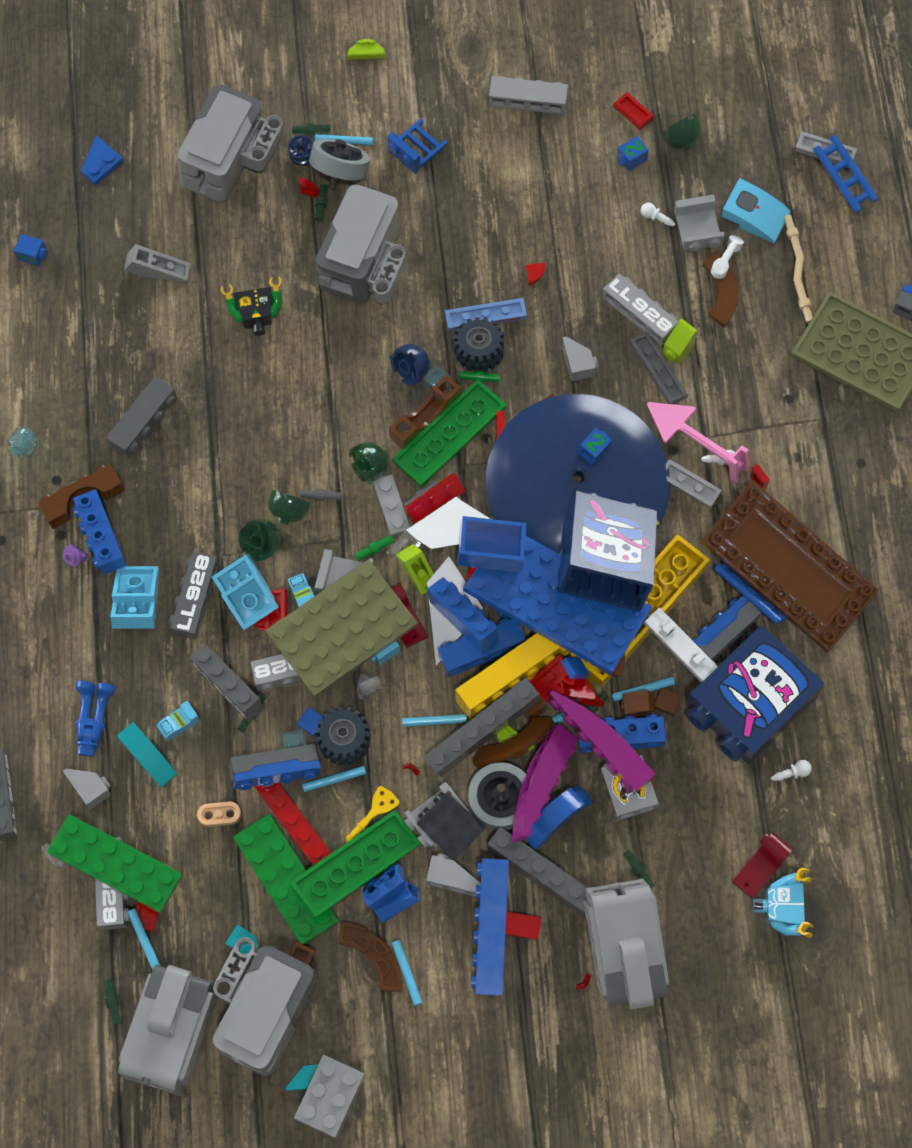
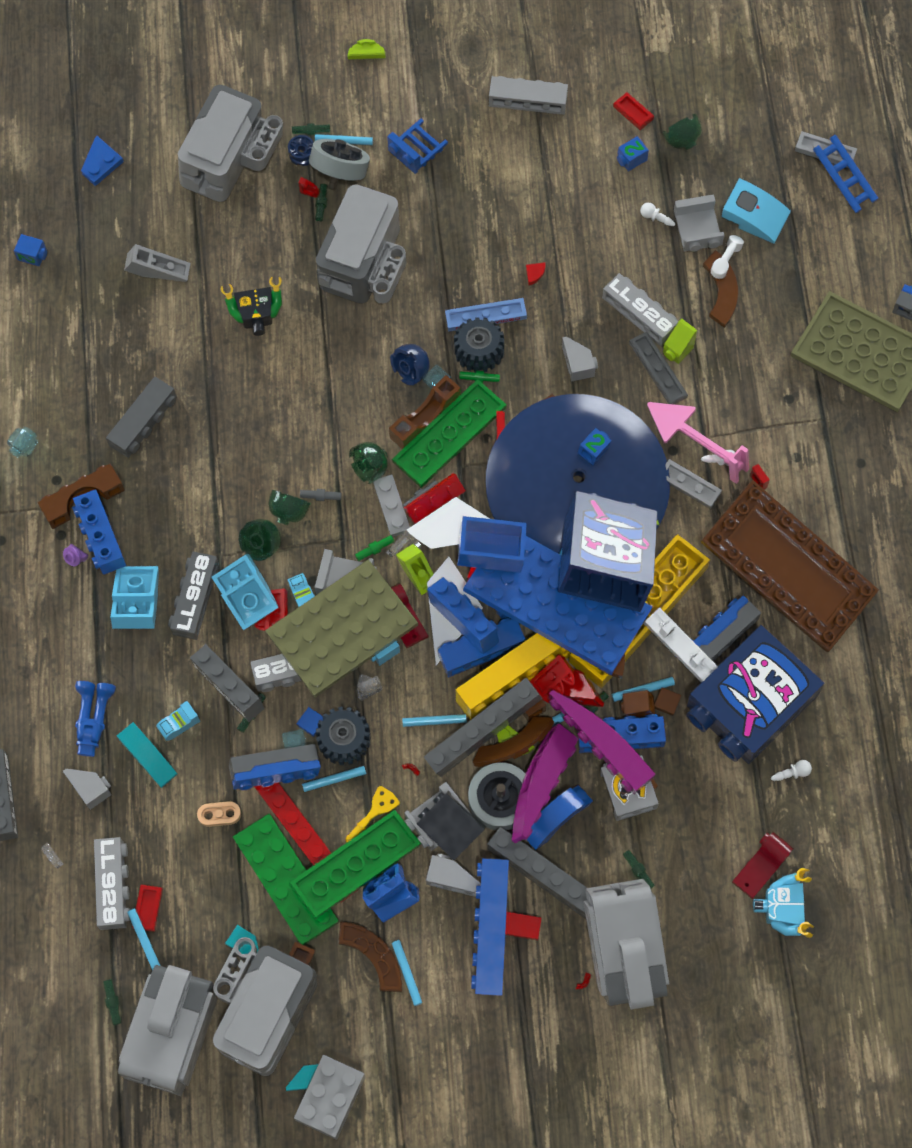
(114, 863): green plate -> none
(575, 668): blue tile -> none
(750, 593): blue bar -> none
(804, 302): tan bar -> none

